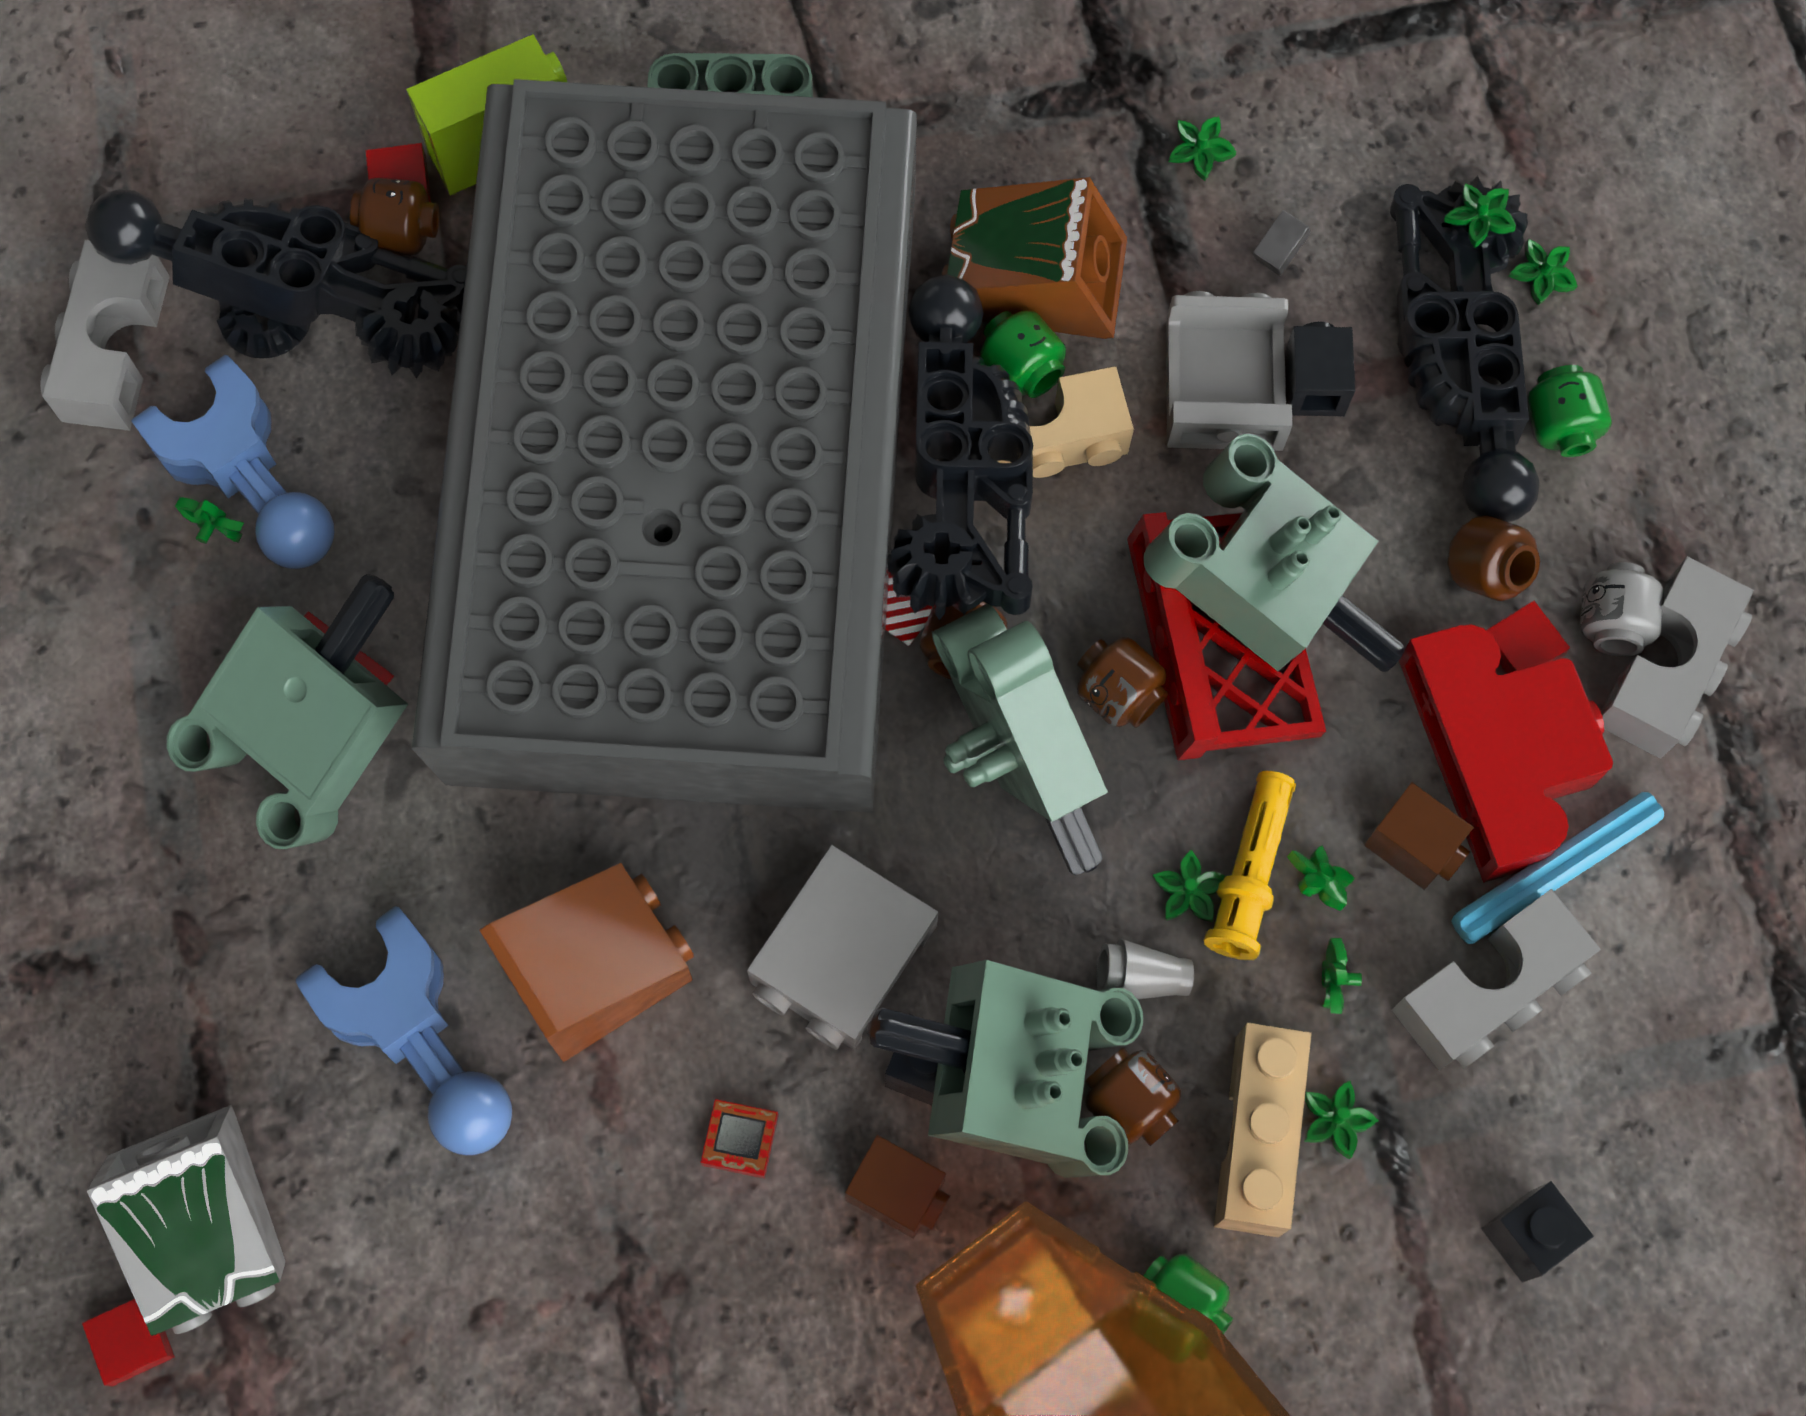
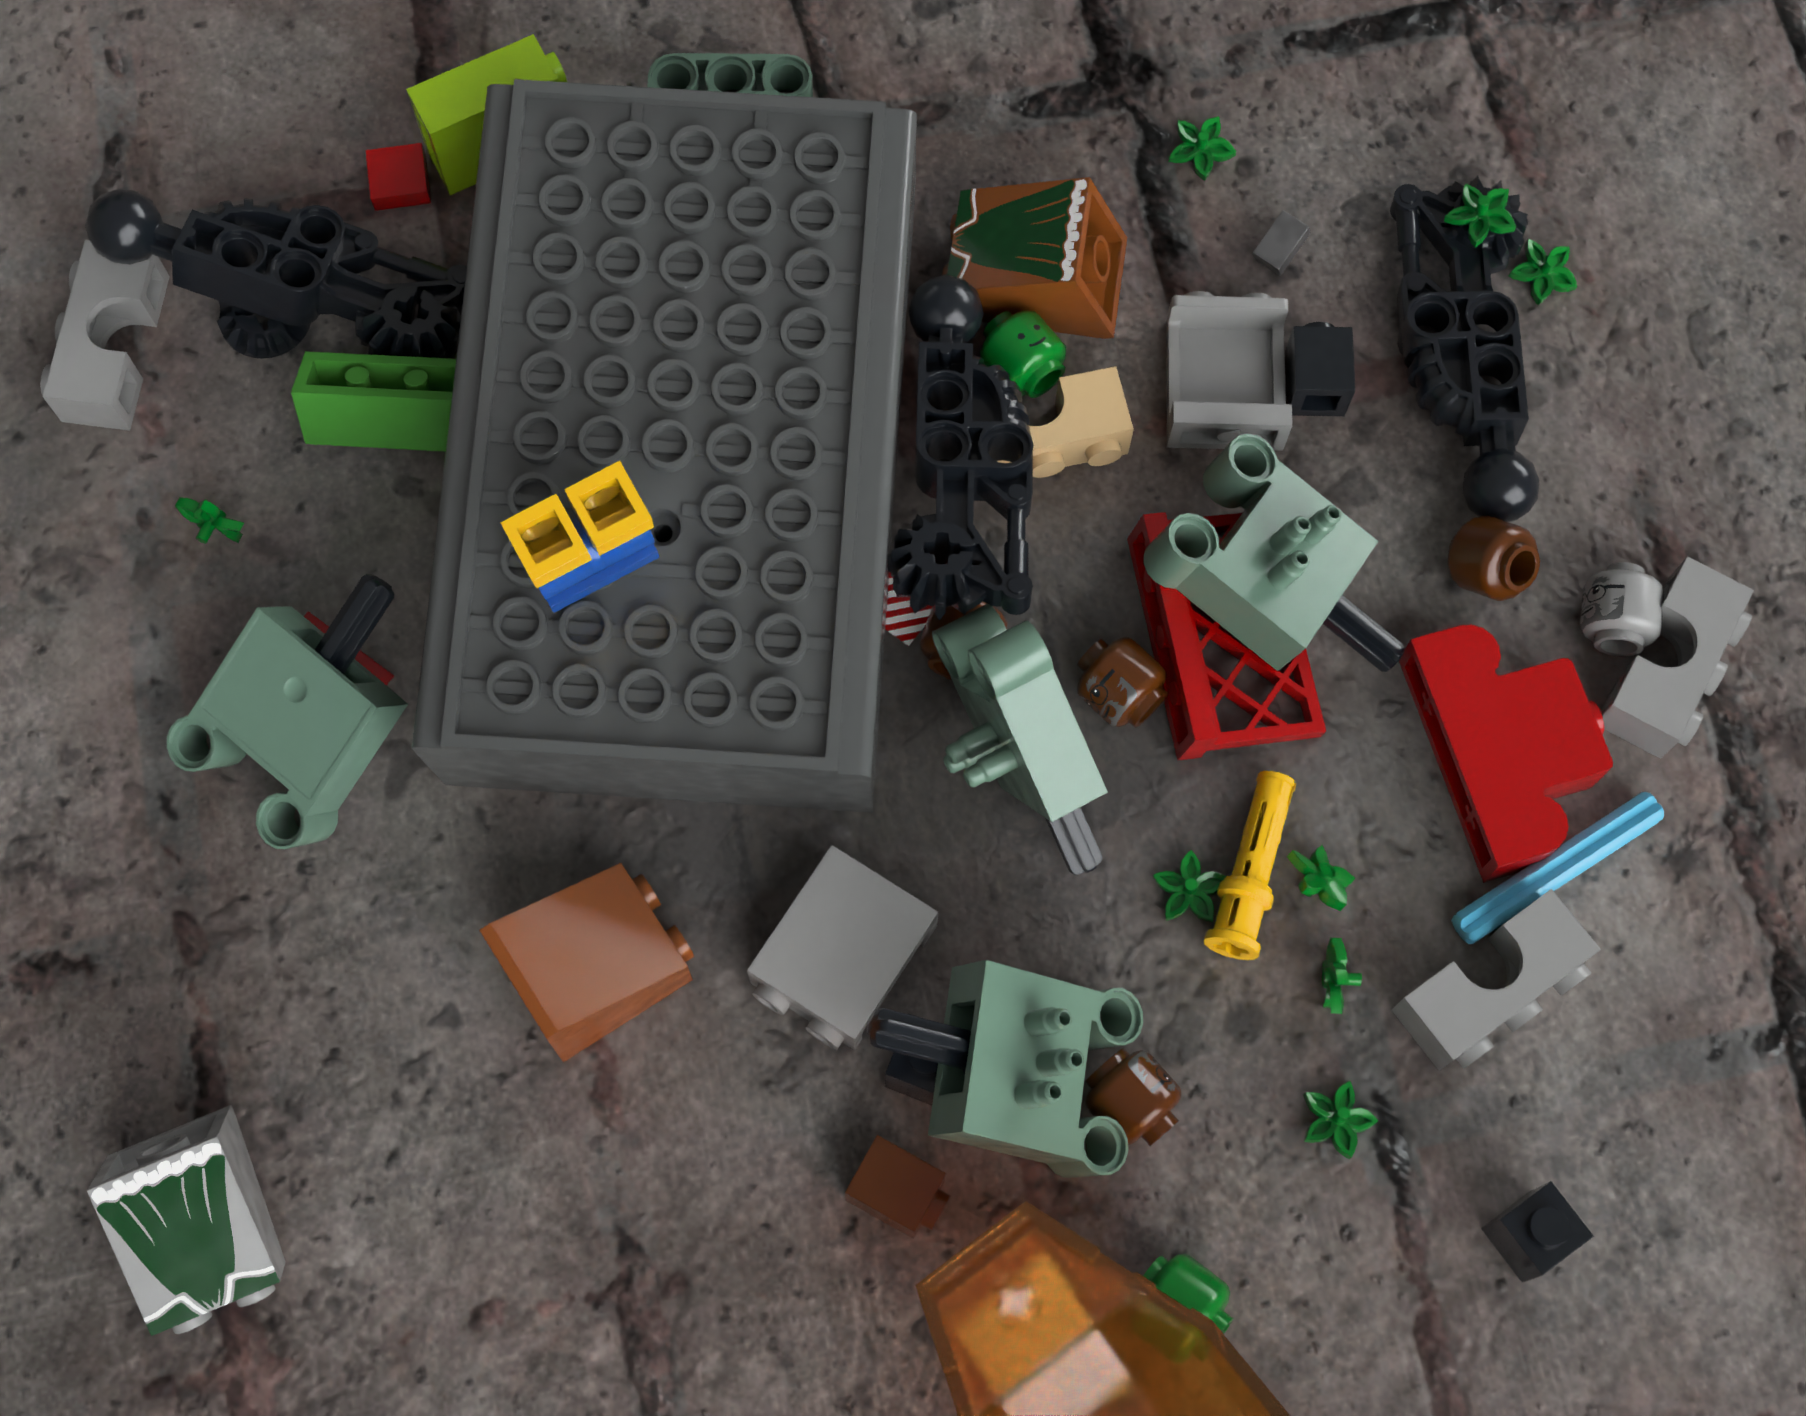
(124, 1344): red tile -> none
(232, 454): medium blue piece -> none
(374, 400): none -> bright green brick
(395, 214): reddish brown head -> none
(402, 1017): medium blue piece -> none
(590, 551): none -> yellow hips
(739, 1138): tile -> none
(1143, 971): light grey cone -> none
(1266, 1130): tan arch -> none
(1421, 838): reddish brown brick -> none
(1528, 639): red tile -> none
(1568, 410): green head -> none

